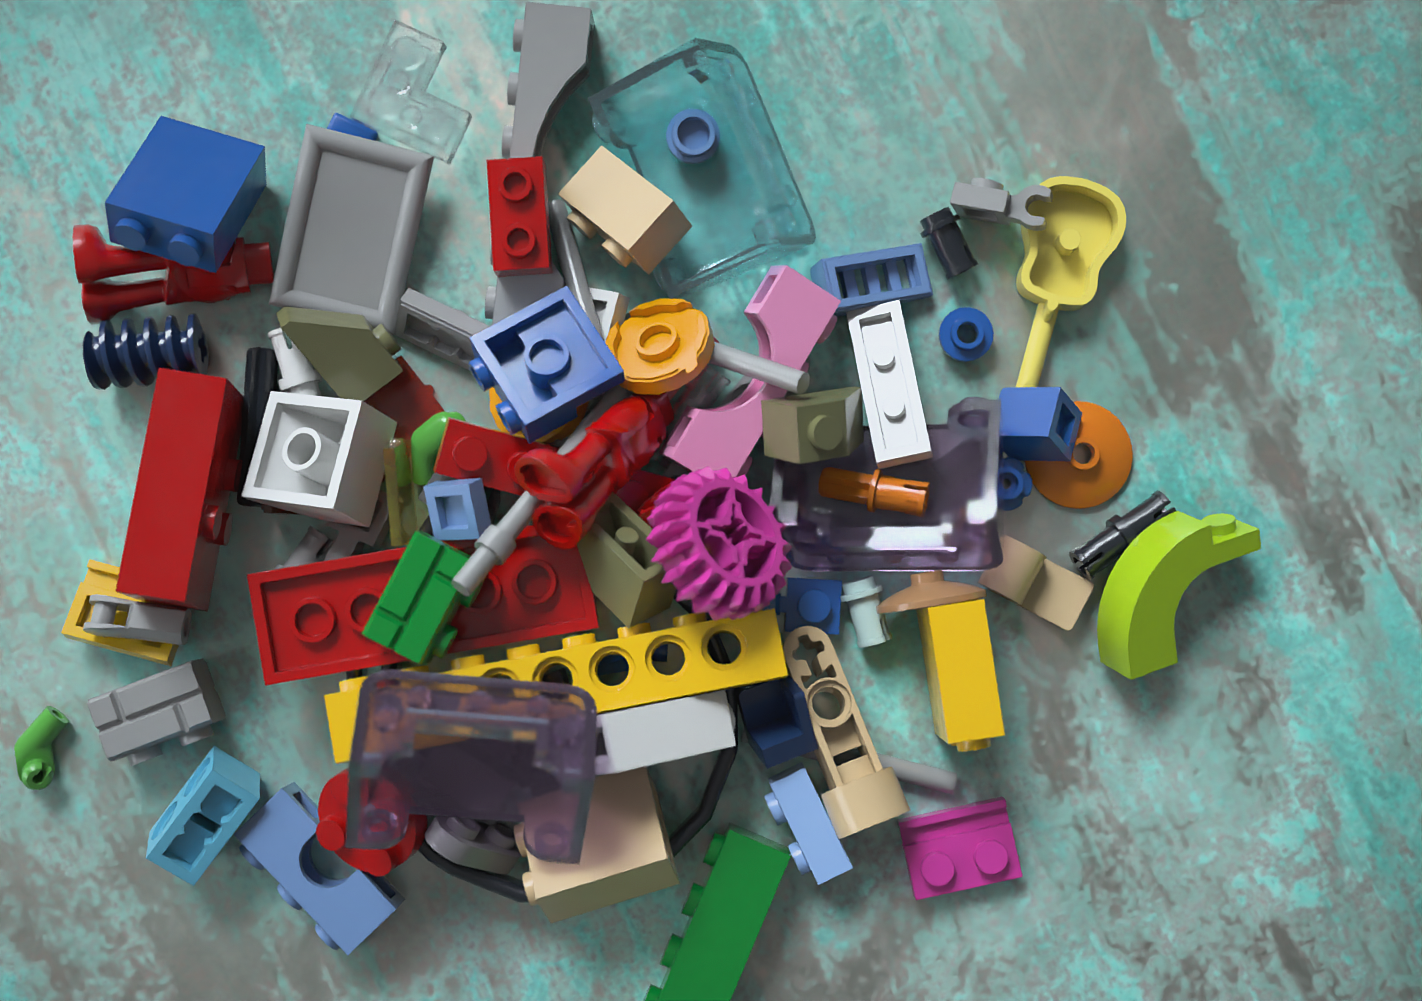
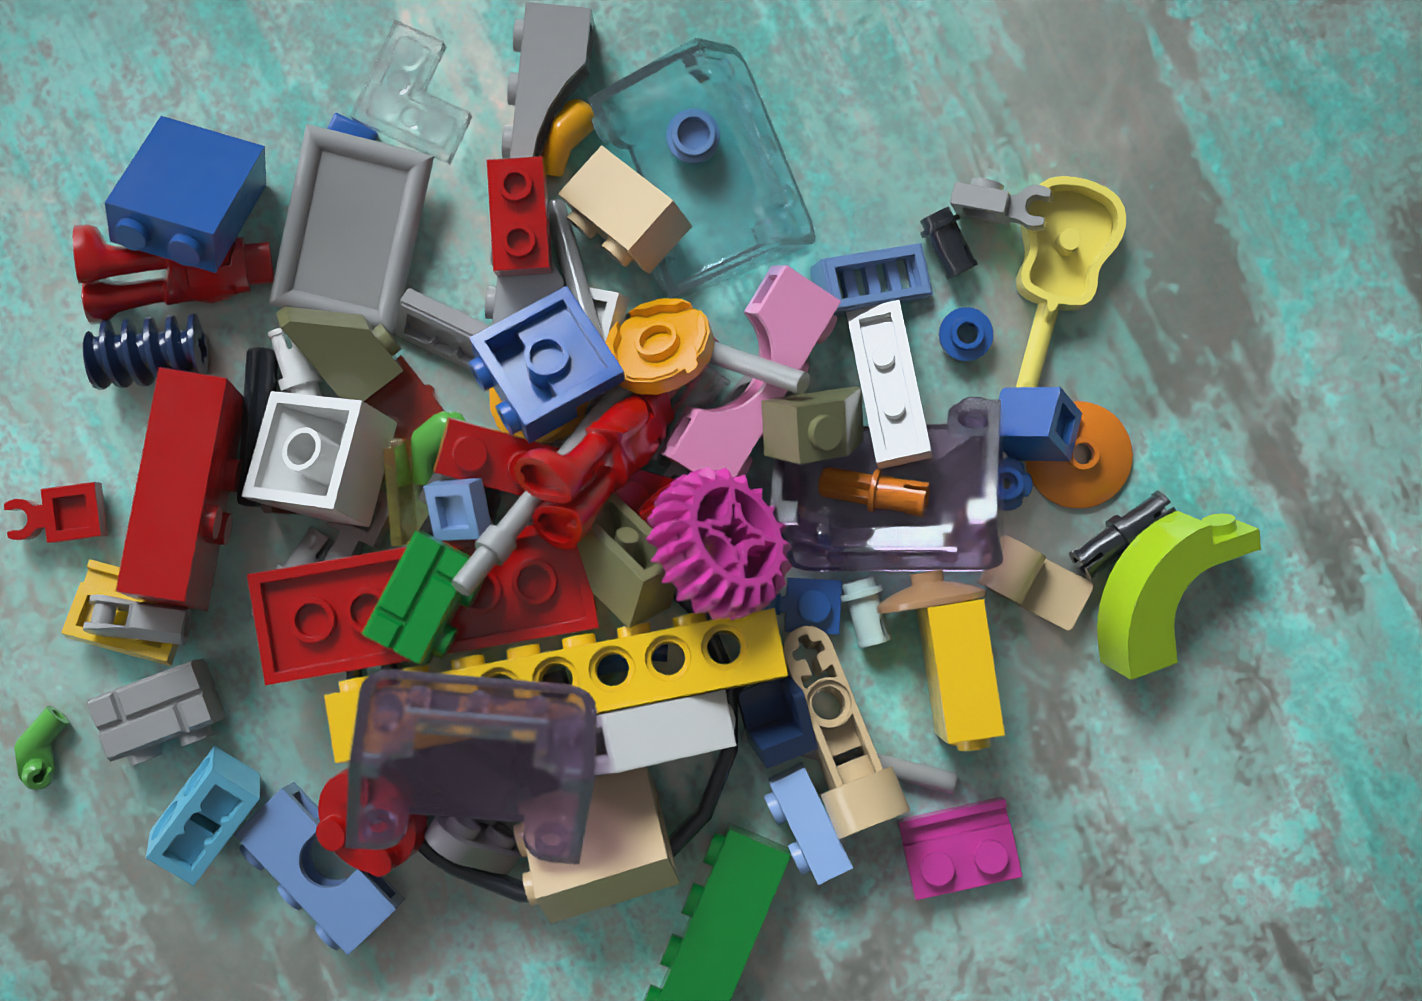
(65, 514): none -> red plate
(565, 133): none -> light orange arm

